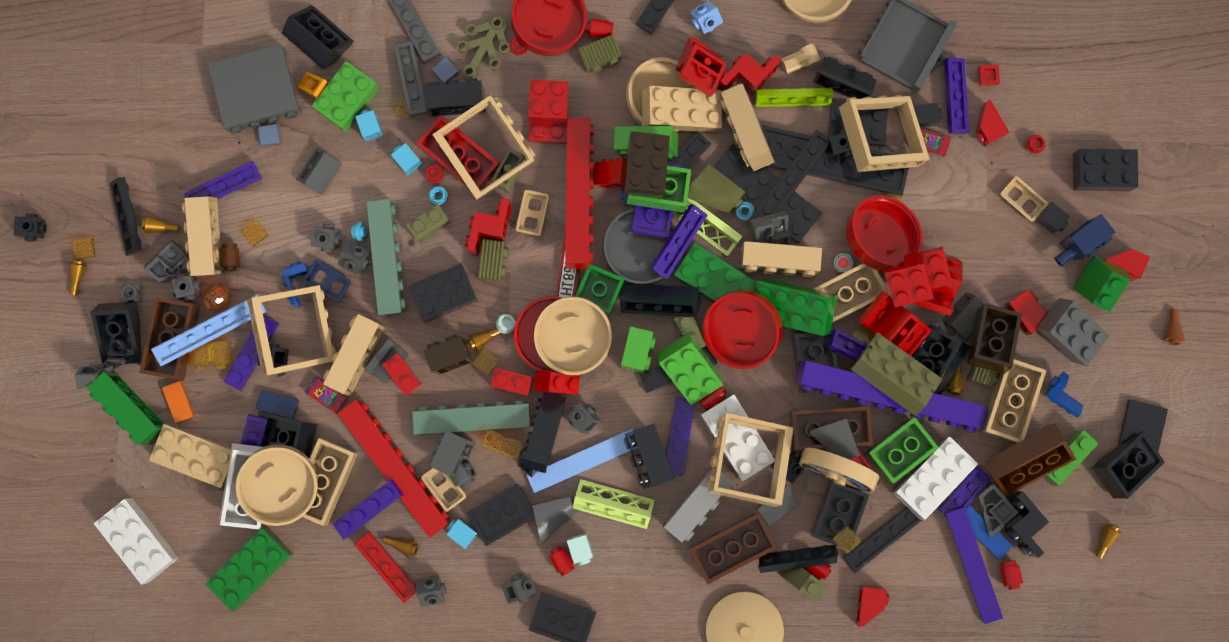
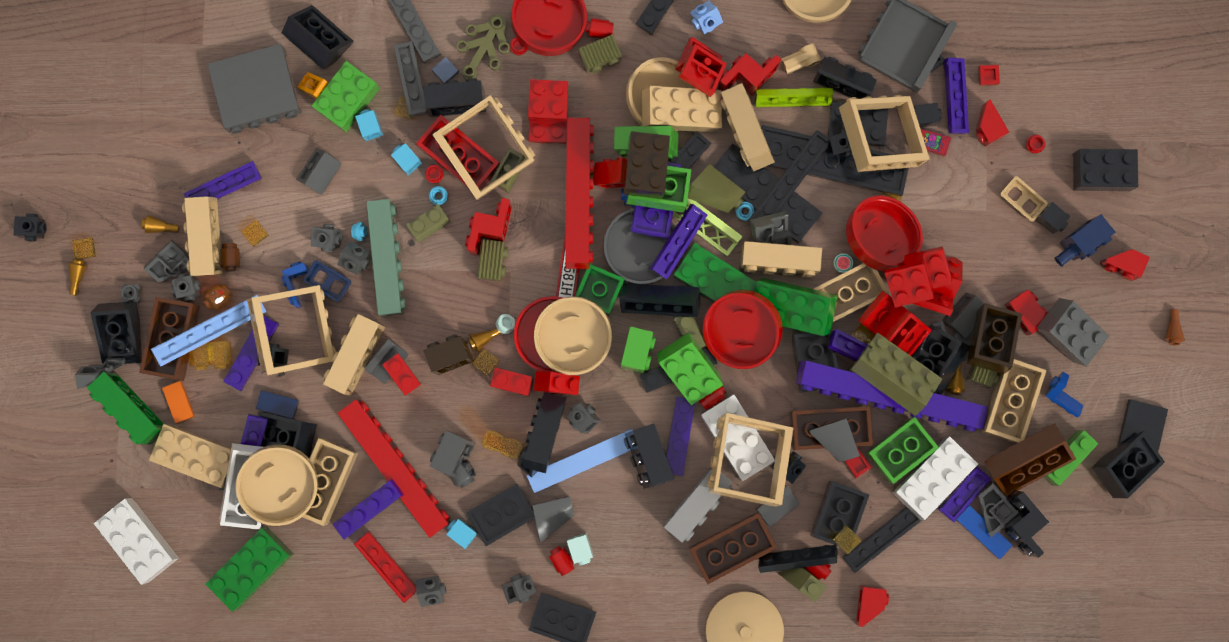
(125, 216): black plate -> none
(269, 135): sand blue tile -> none
(325, 395): tile -> none
(405, 546): pearl gold cone -> none
(438, 491): tan piece -> none
(443, 293): black brick -> none
(471, 419): sand green brick -> none
(526, 212): tan piece -> none
(612, 507): yellowish green fence -> none
(839, 470): tan brick -> none
(974, 565): dark purple tile -> none
(1011, 574): red brick -> none
(1102, 283): green slope -> none
(1109, 537): pearl gold cone -> none

